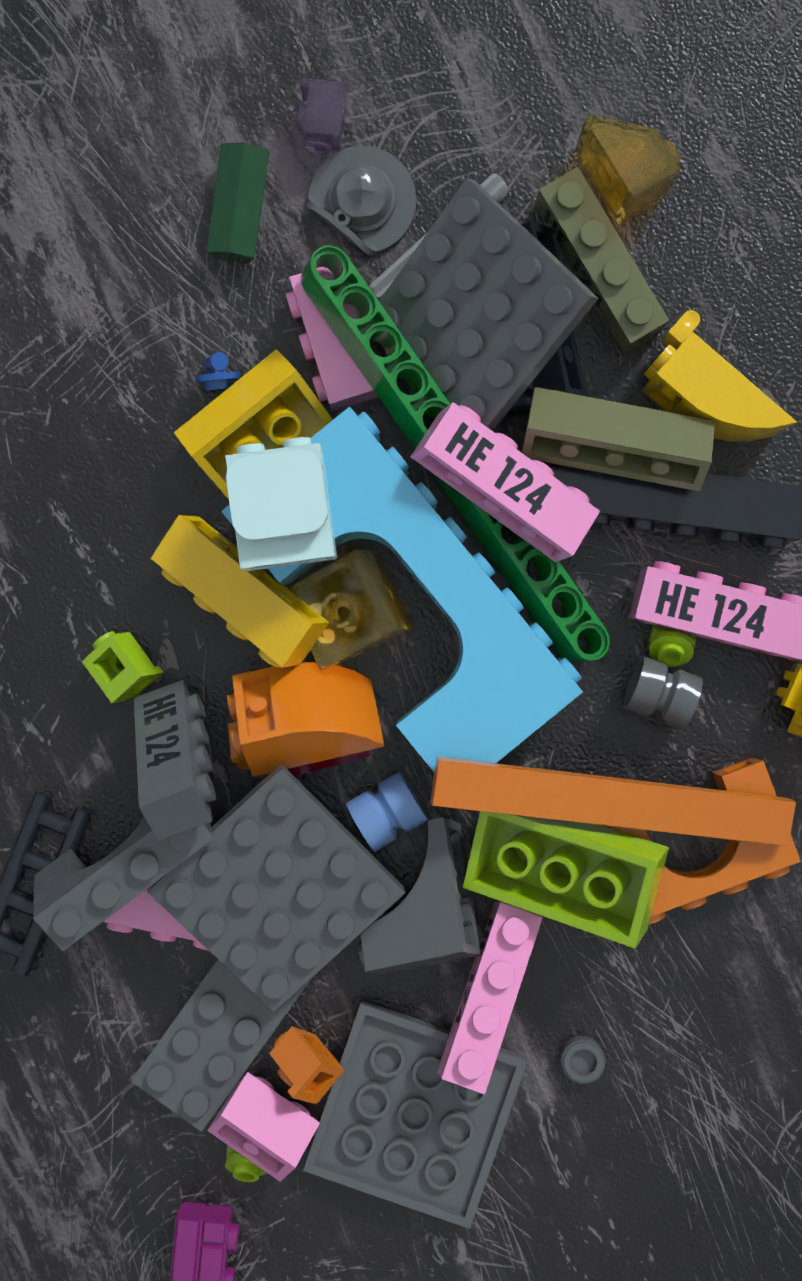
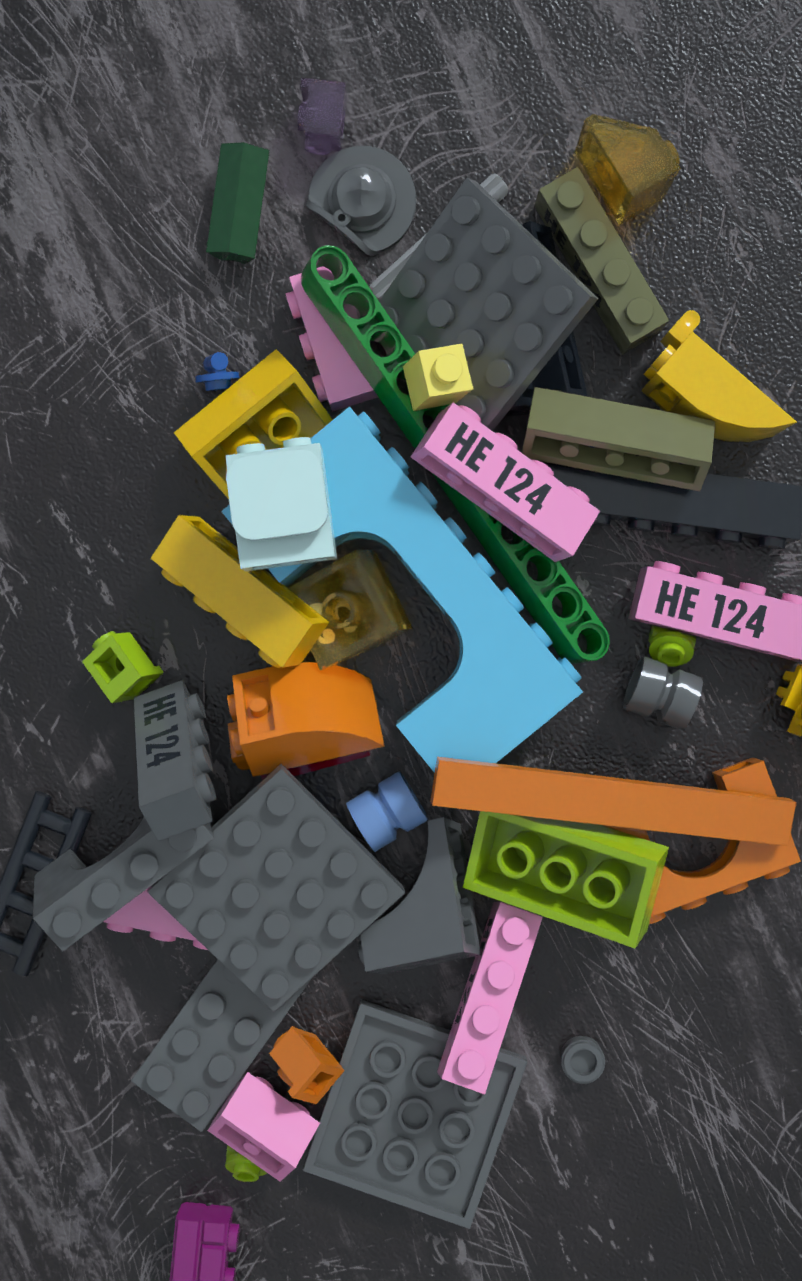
(437, 377): none -> light yellow brick

